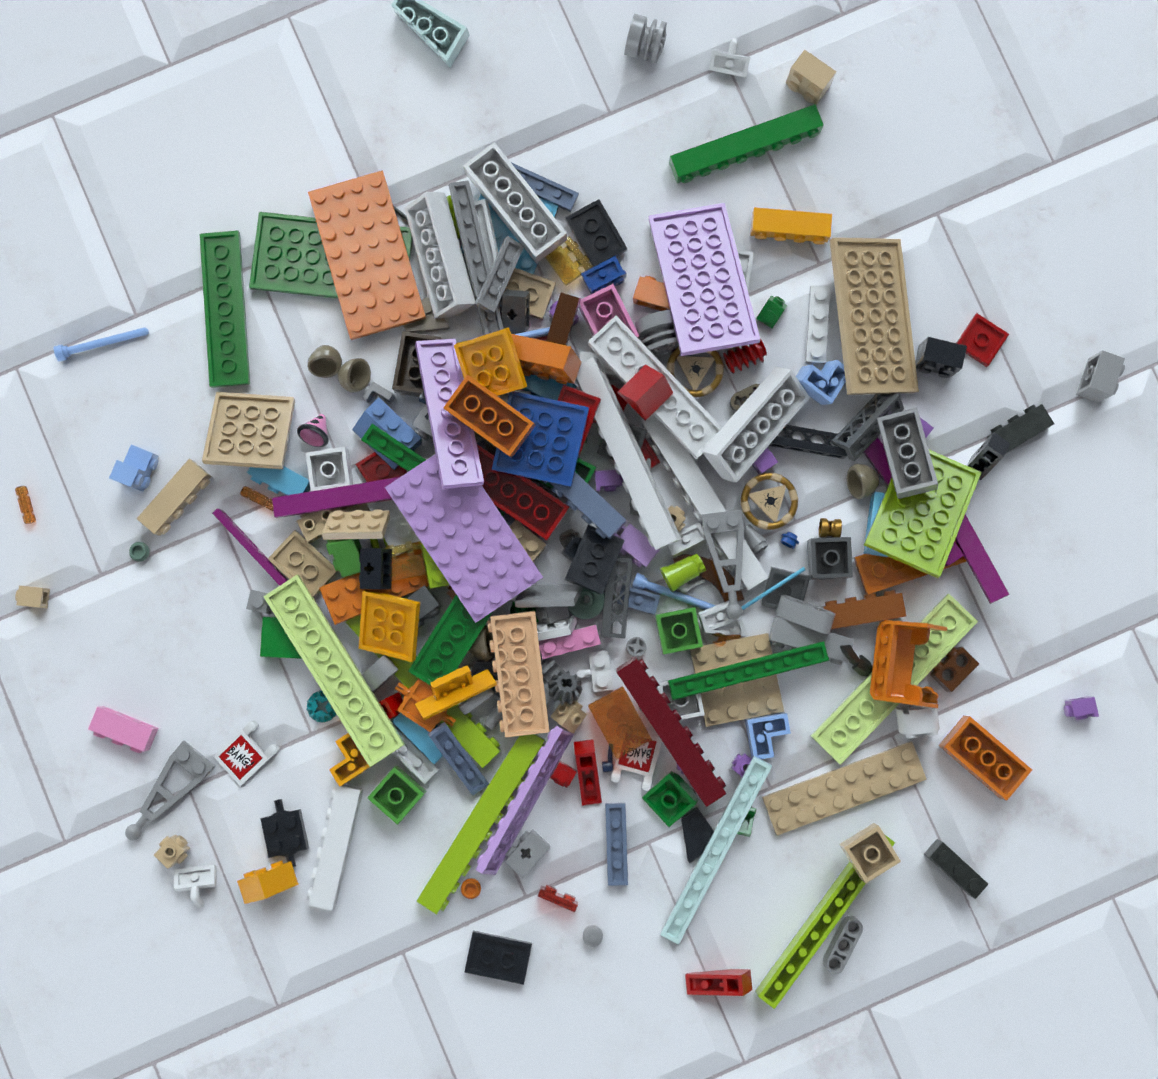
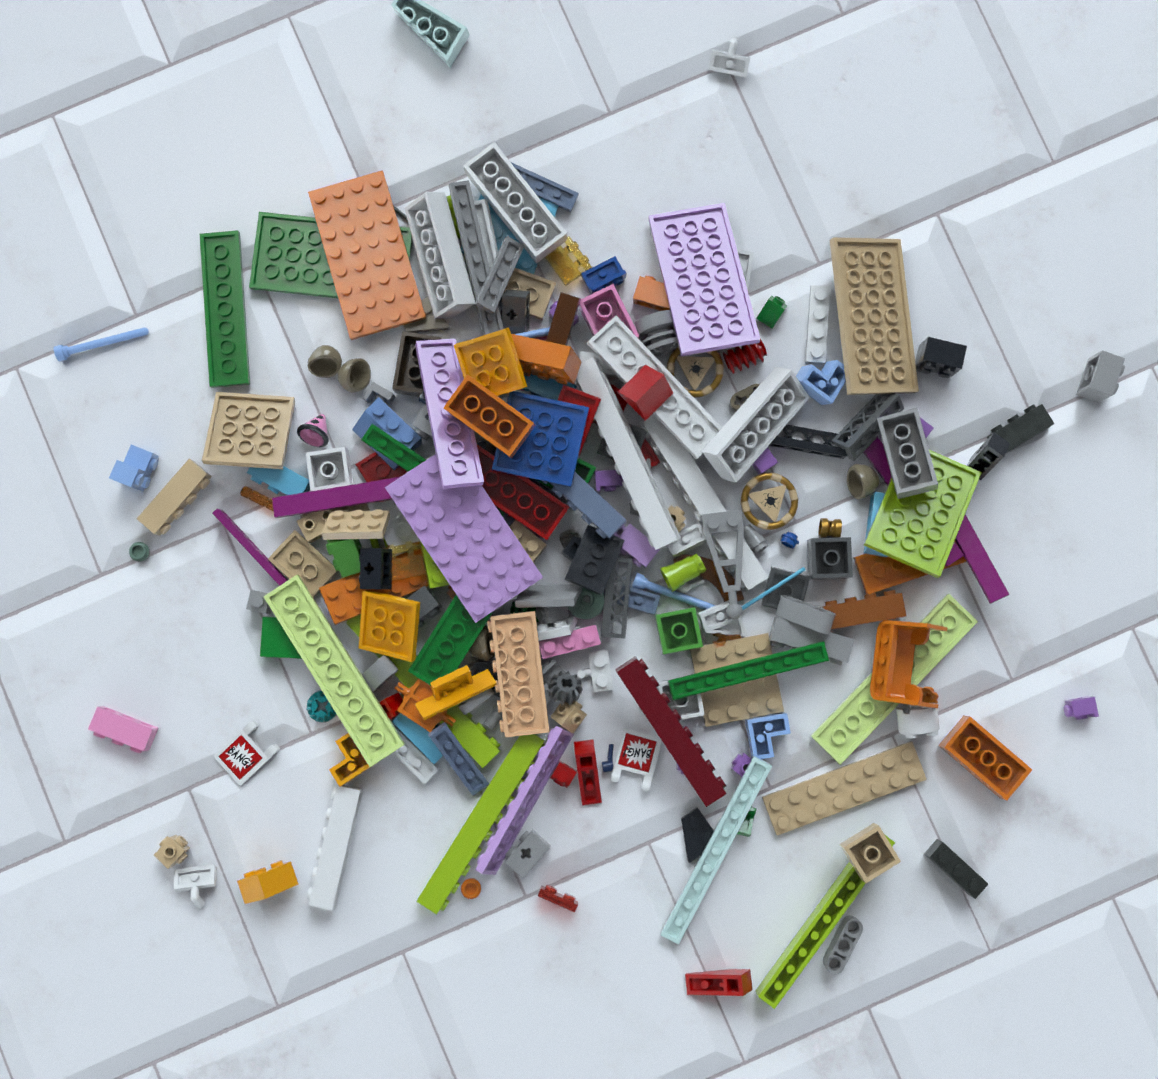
(25, 504): clear orange axle -> none
(32, 596): tan brick -> none
(191, 761): light grey plate -> none
(284, 833): black plate -> none
(397, 794): bright green brick -> none
(498, 957): black plate -> none
(592, 935): light grey piece -> none
(596, 233): black plate -> none
(616, 844): sand blue plate -> none
(620, 722): clear orange brick -> none
(638, 645): light grey wheel -> none
(645, 38): light grey wheel -> none
(671, 798): green slope -> none
(746, 144): green brick -> none
(791, 225): light orange brick -> none
(810, 77): tan brick -> none
(860, 664): pearl dark grey piece -> none
(957, 673): reddish brown brick -> none
(982, 339): red tile -> none

